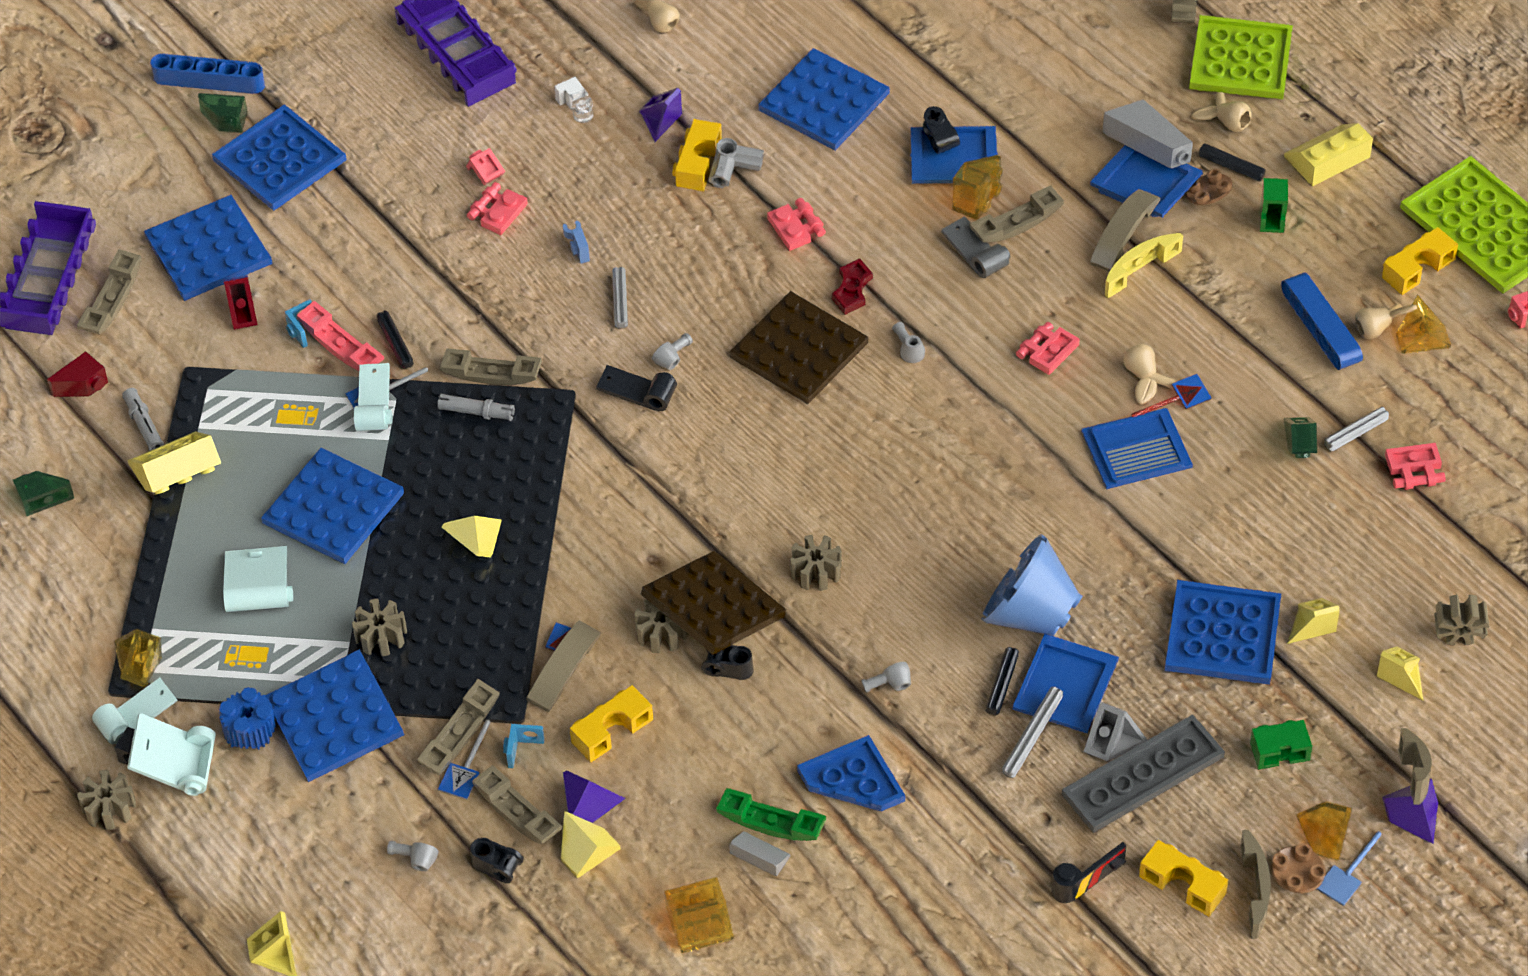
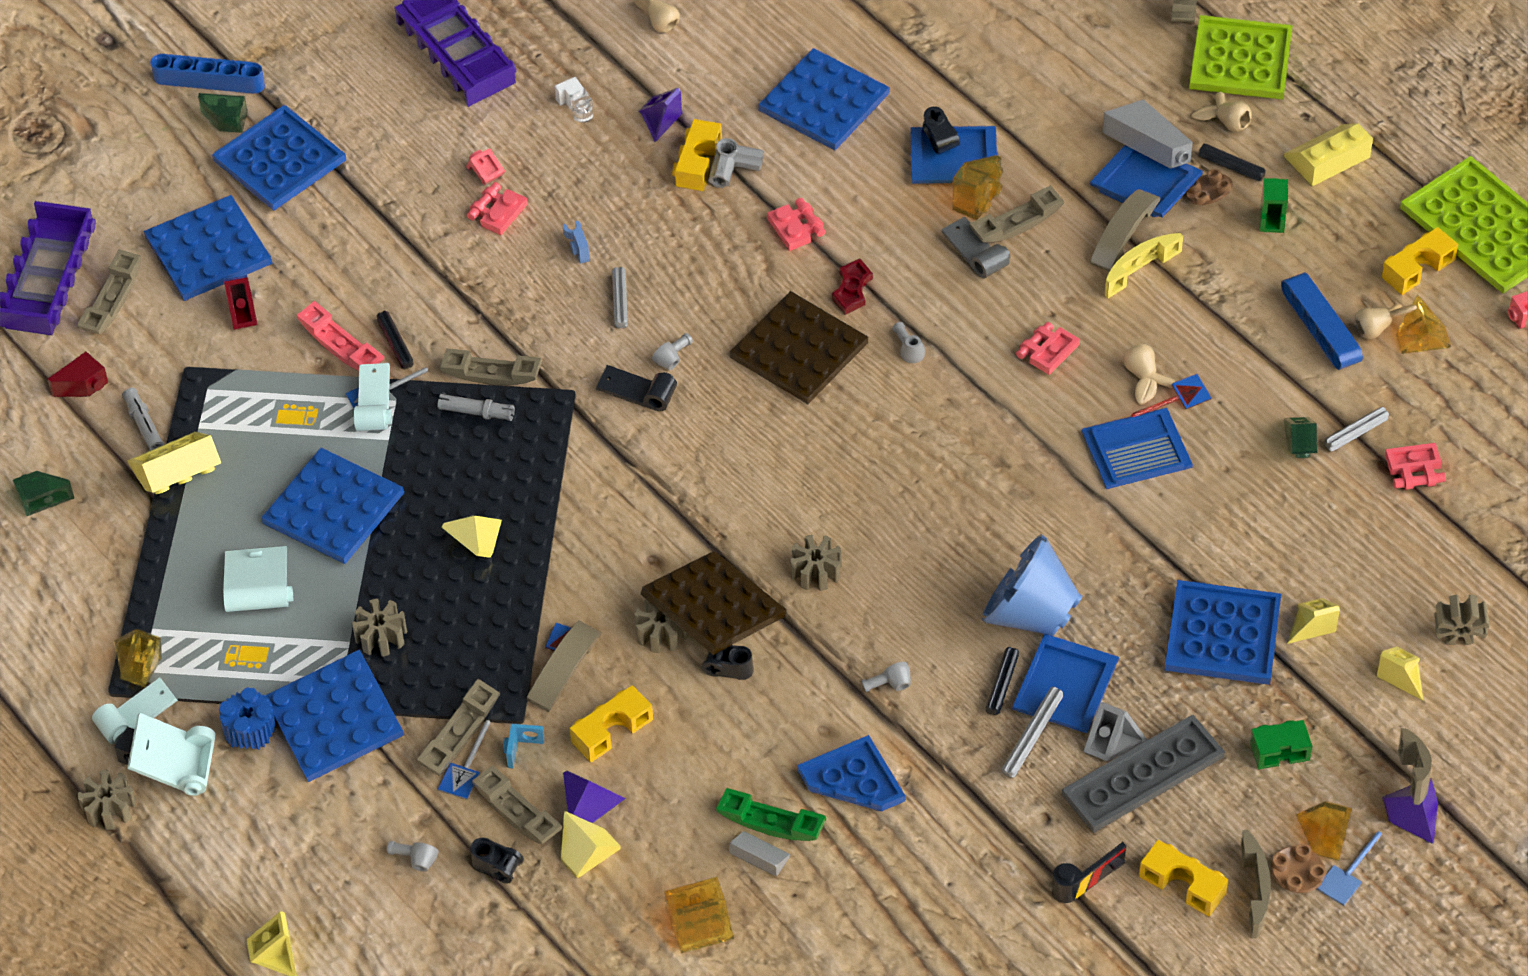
(293, 324): dark azure bracket -> none

